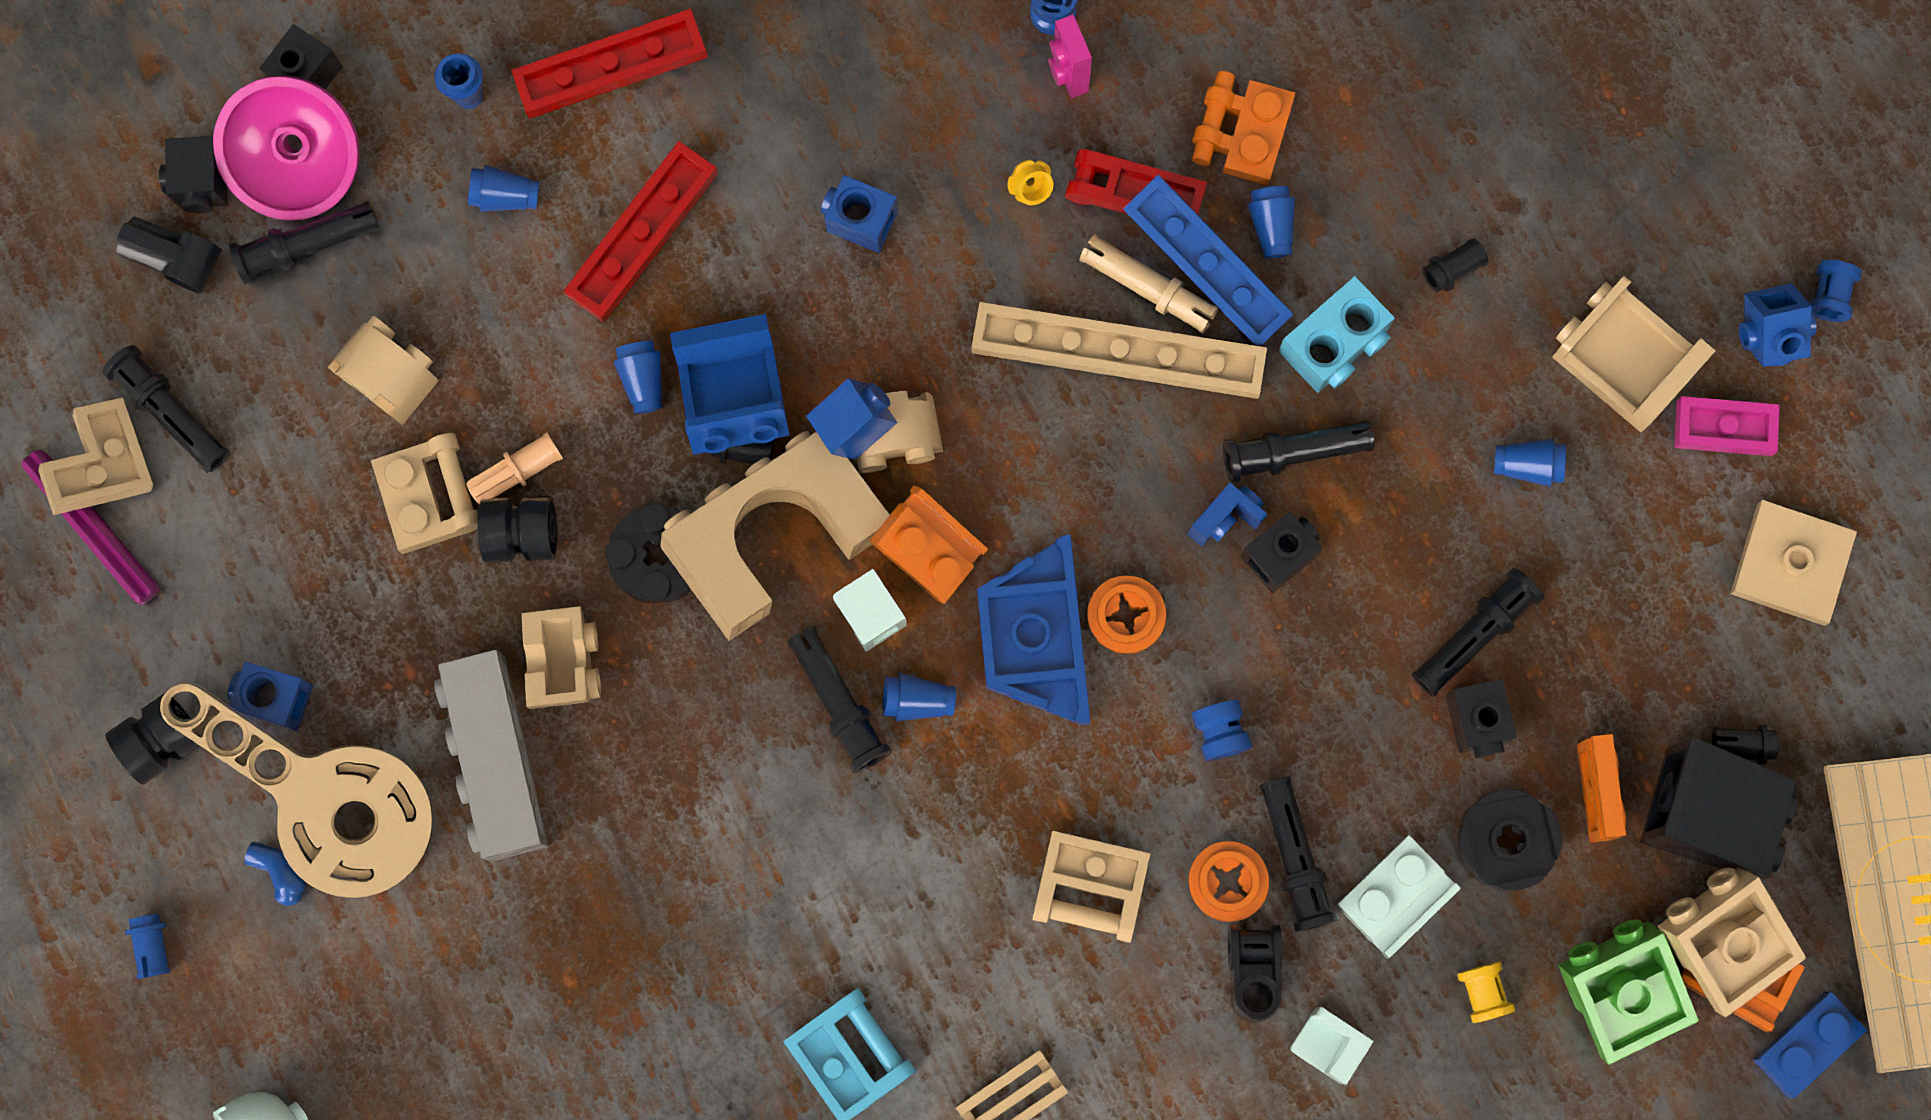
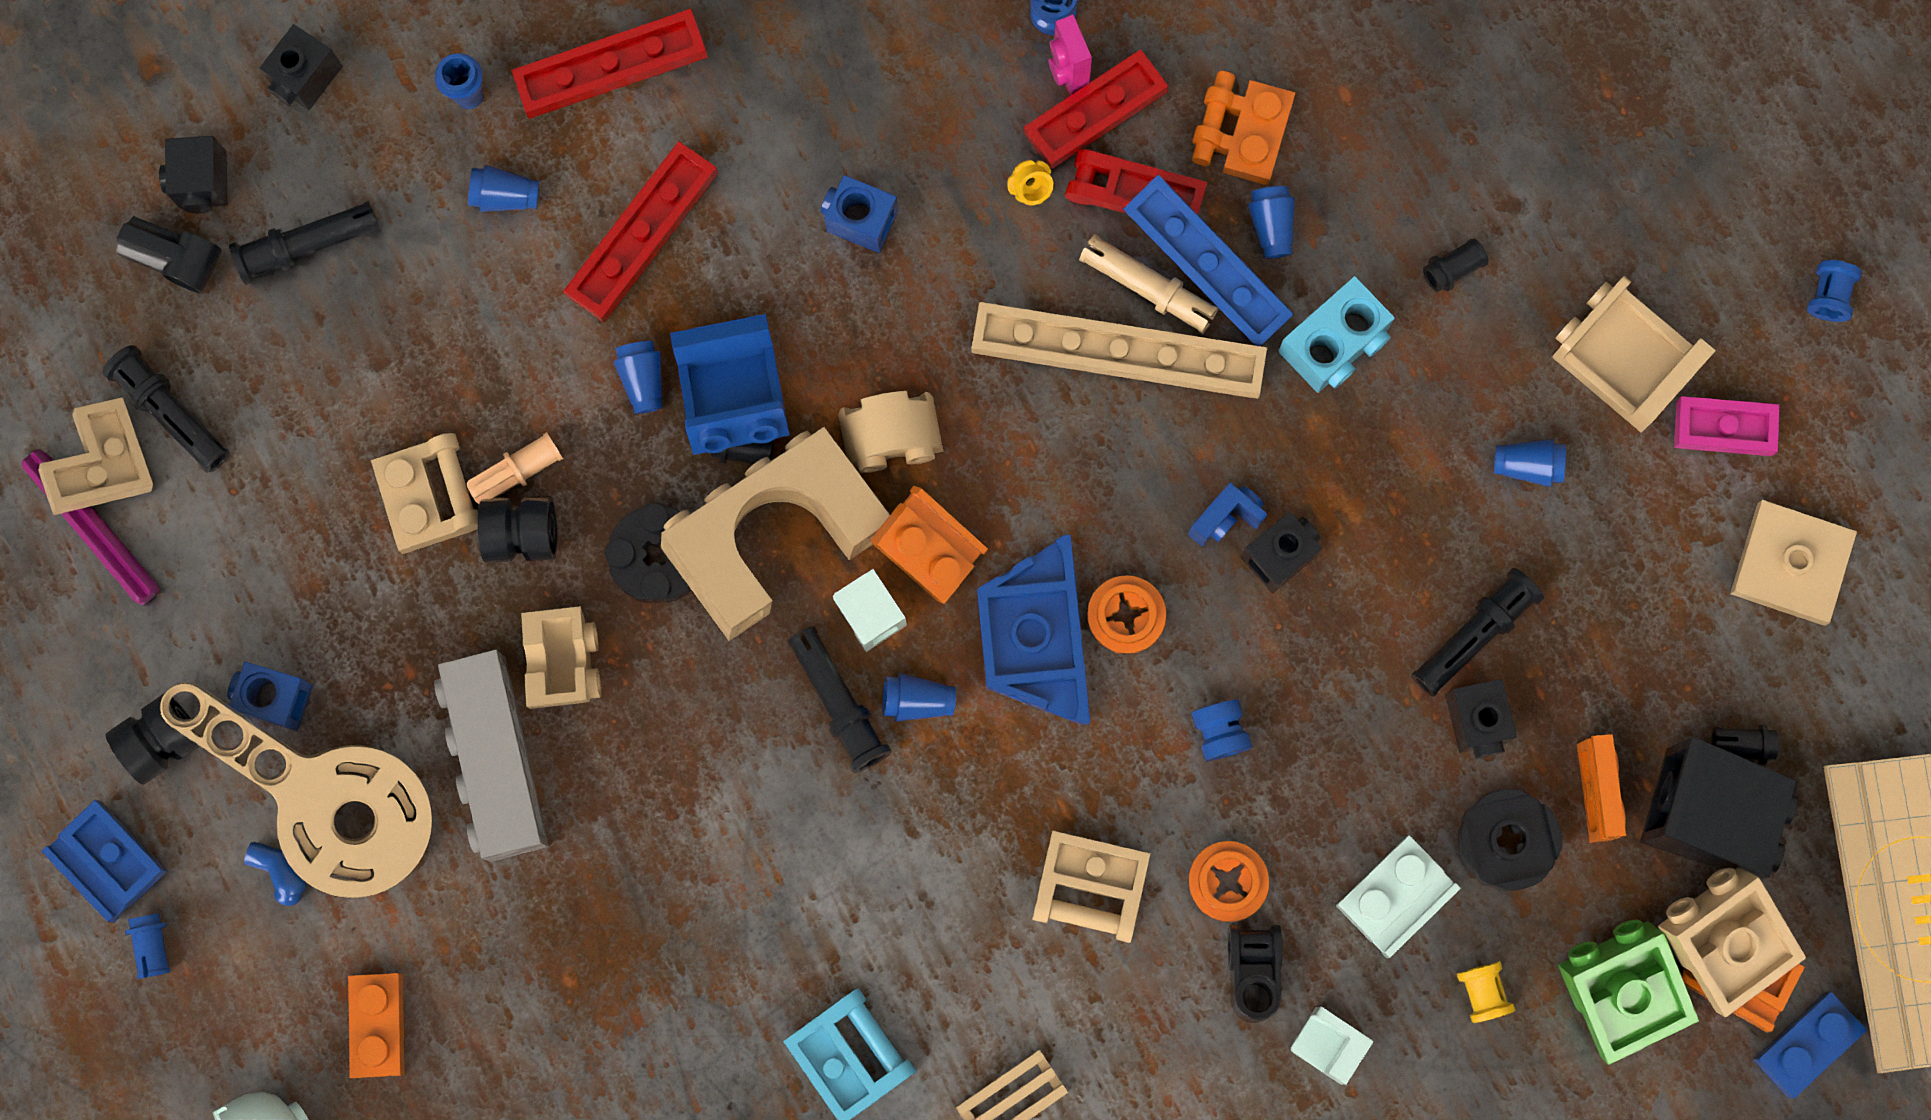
(104, 861): none -> blue plate
(261, 164): dark pink dish -> none
(376, 1025): none -> orange plate
(384, 371): tan cylinder -> none
(852, 418): blue brick -> none
(1095, 109): none -> red plate
(1275, 452): black pin -> none
(1303, 878): black pin -> none
(1777, 325): blue brick -> none

